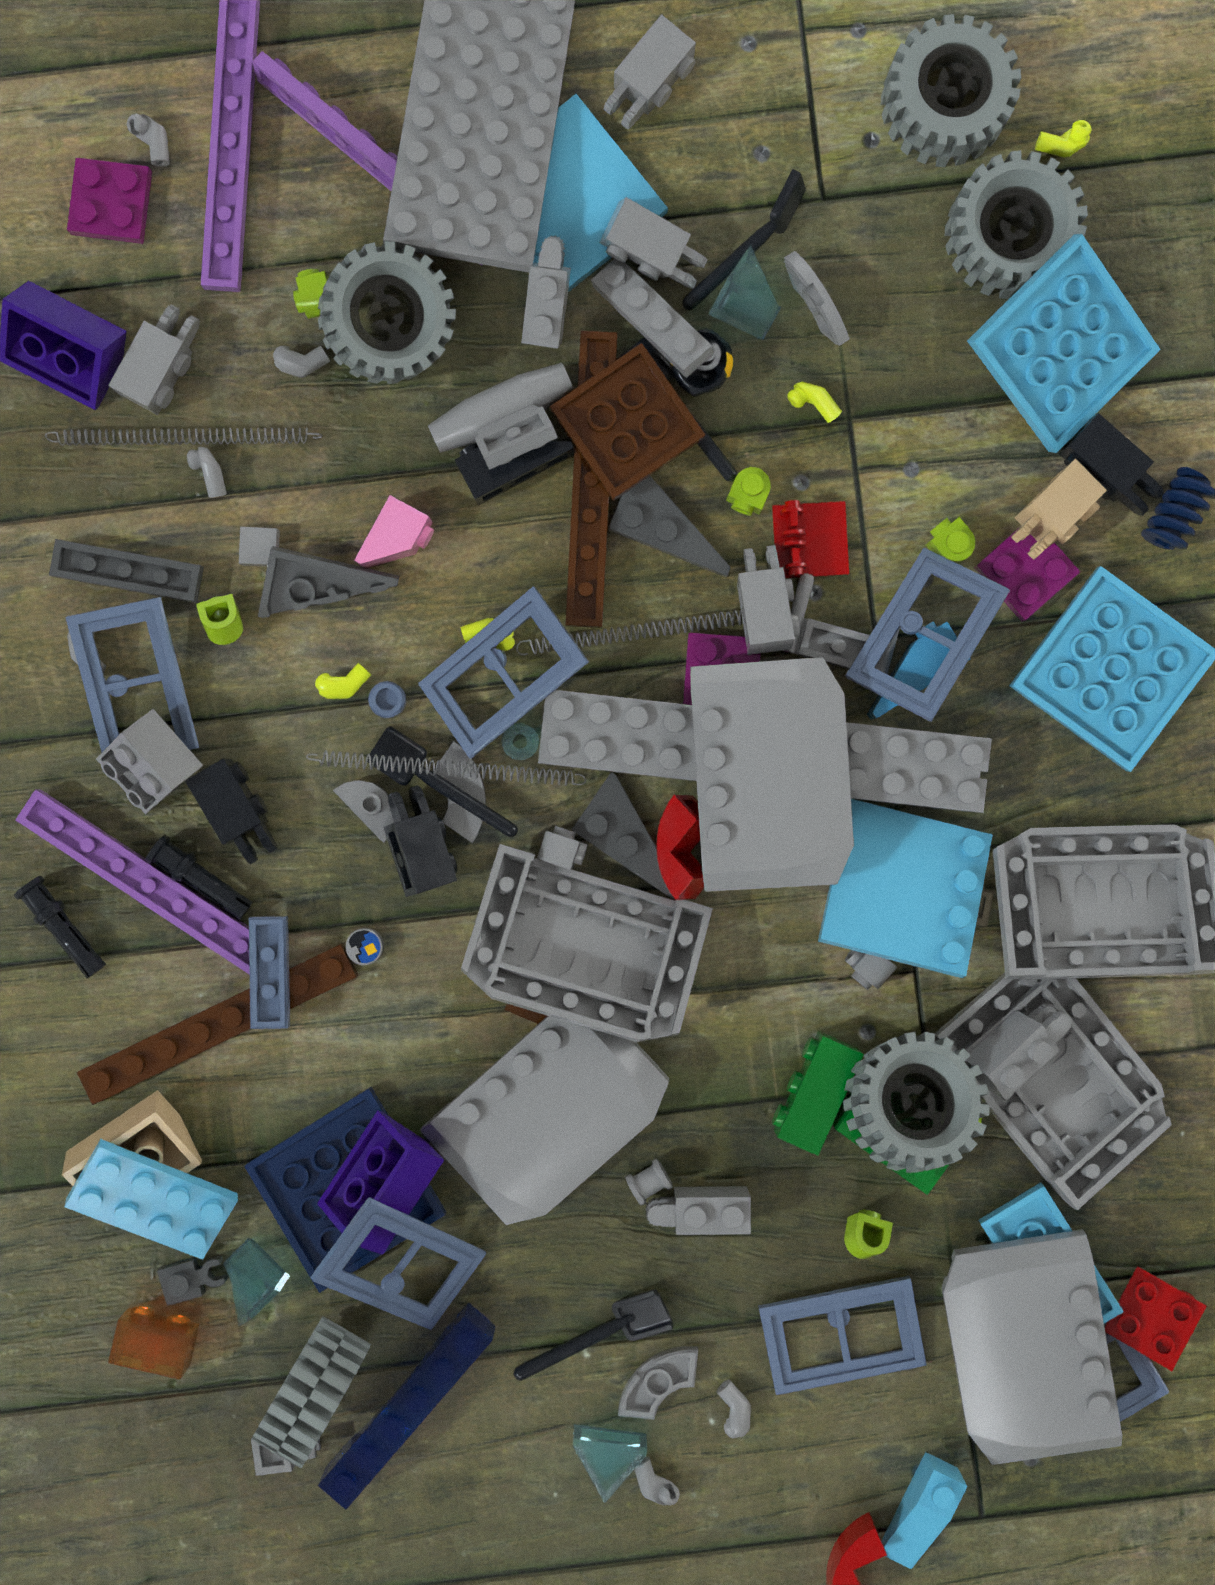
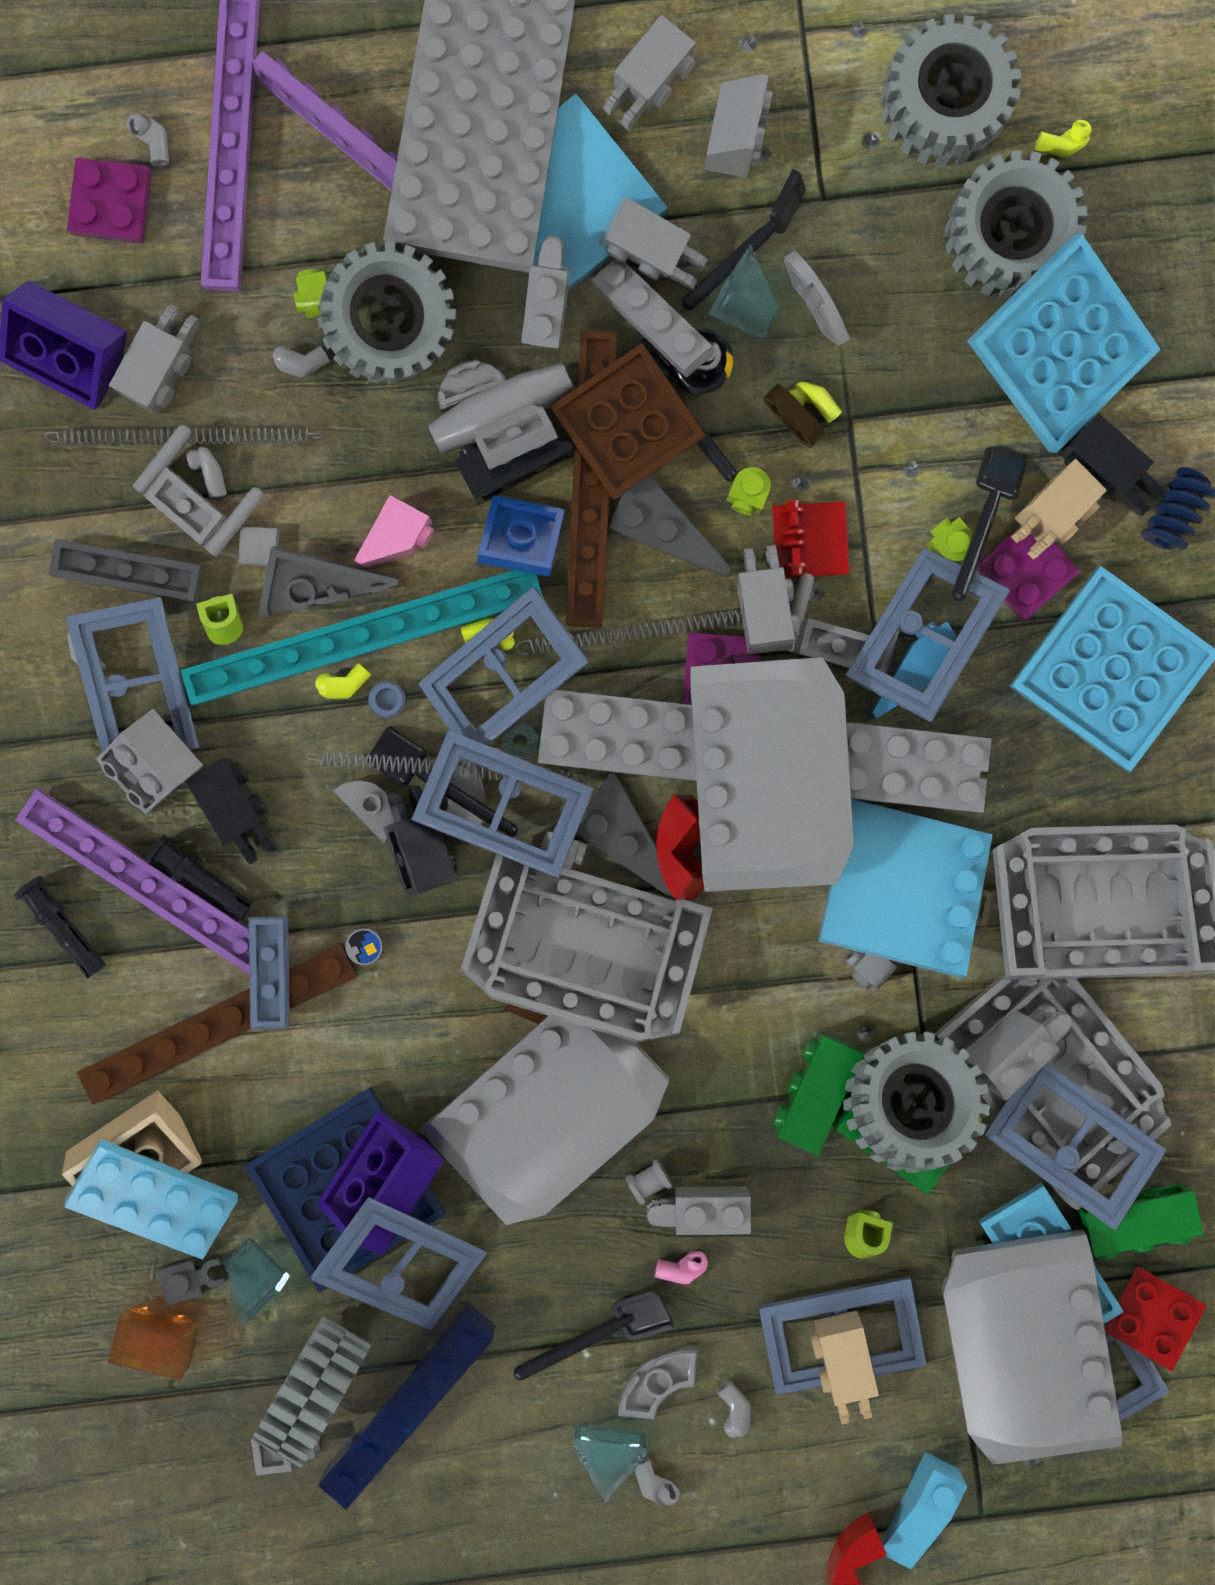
(186, 505): none -> light grey plate
(355, 637): none -> teal plate
(465, 381): none -> light grey plate
(516, 770): none -> sand blue door
(521, 536): none -> blue plate
(684, 1270): none -> bright pink arm
(739, 125): none -> light grey slope
(794, 415): none -> dark brown beam
(846, 1363): none -> tan hinge
(1002, 477): none -> black piece
(1066, 1157): none -> sand blue door
(1153, 1219): none -> green brick

